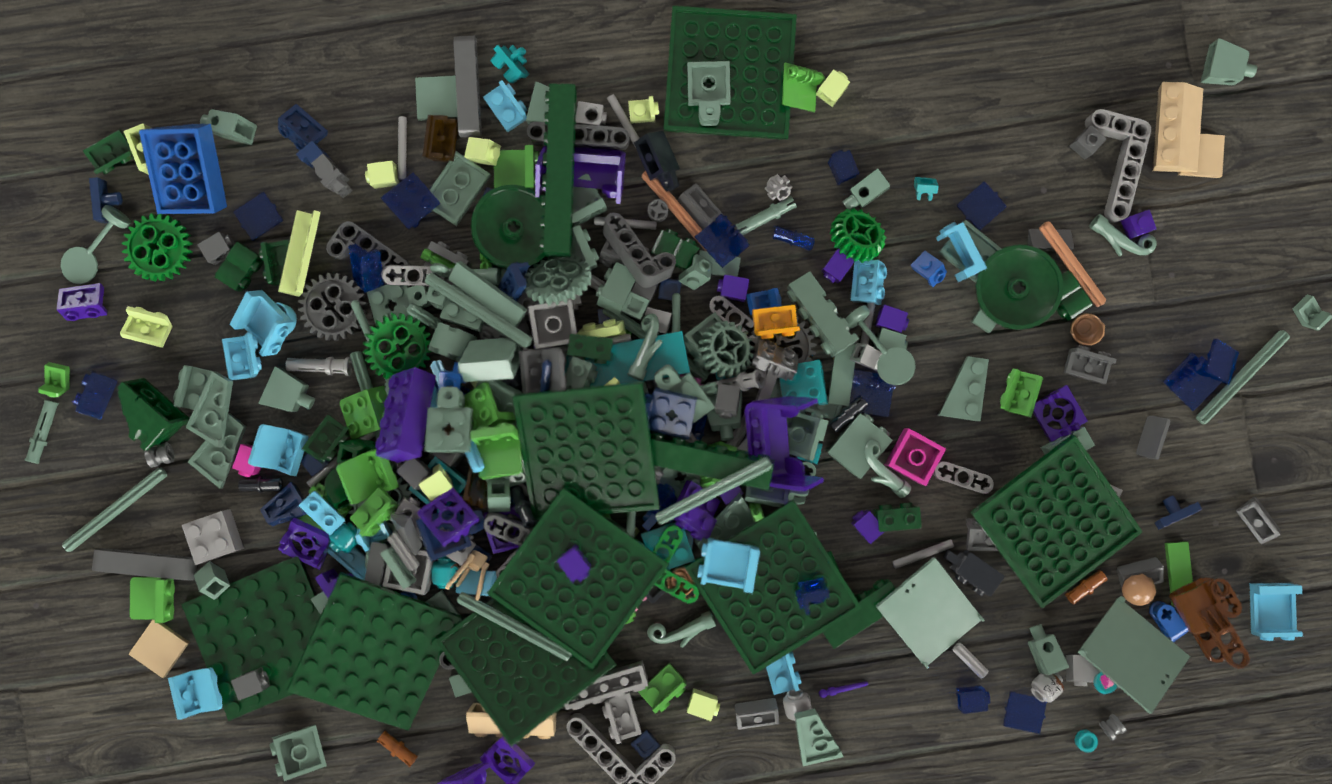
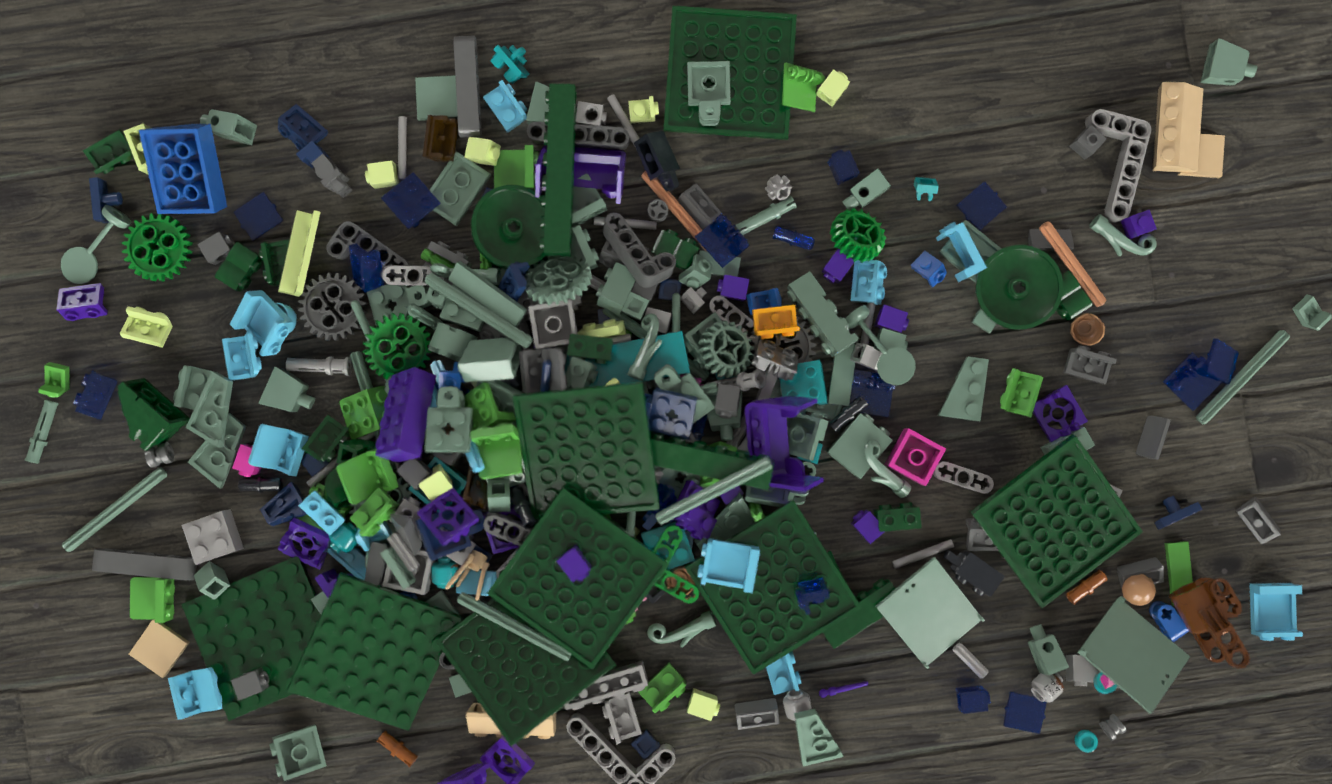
(693, 299): none -> light grey tile

